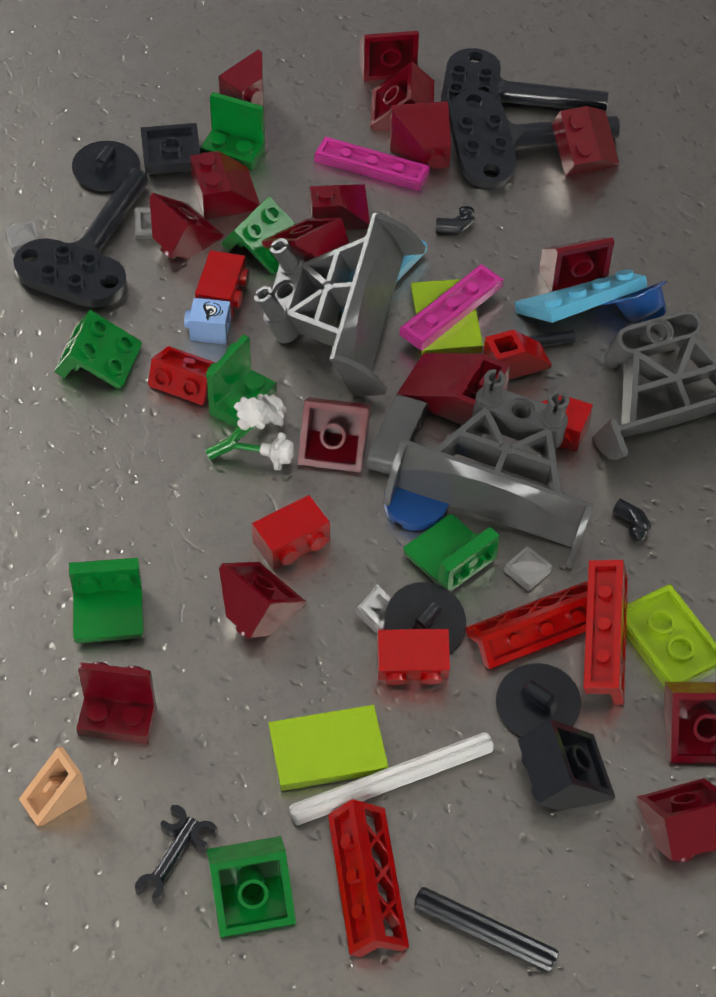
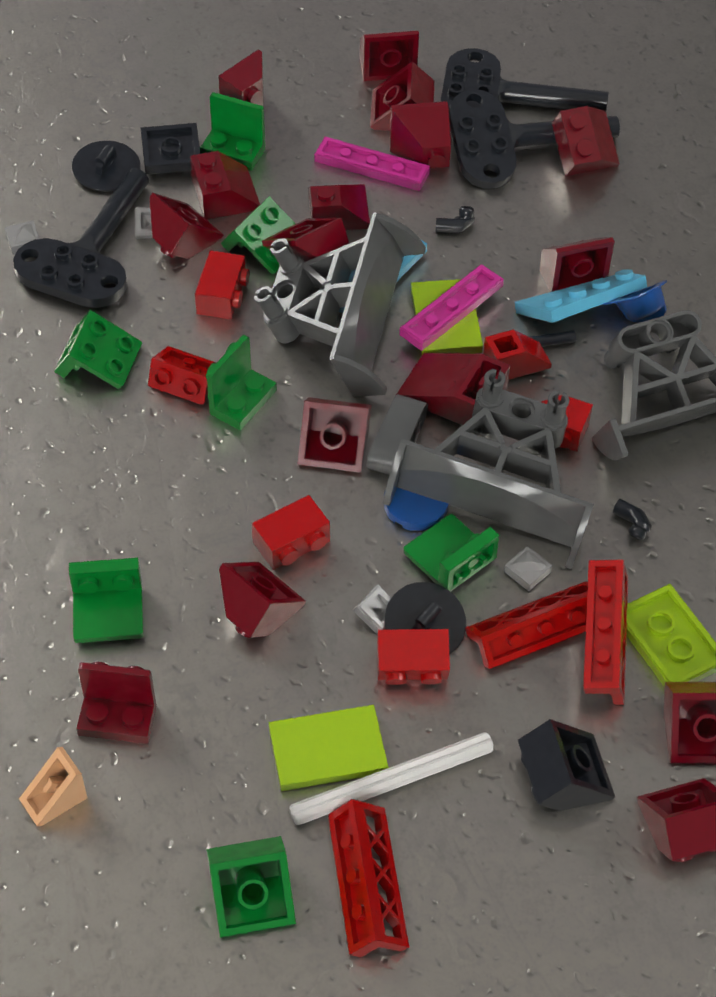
(183, 831): black bar -> none
(208, 321): light blue brick -> none
(256, 414): white plant -> none
(486, 928): black axle -> none
(535, 695): black shield -> none

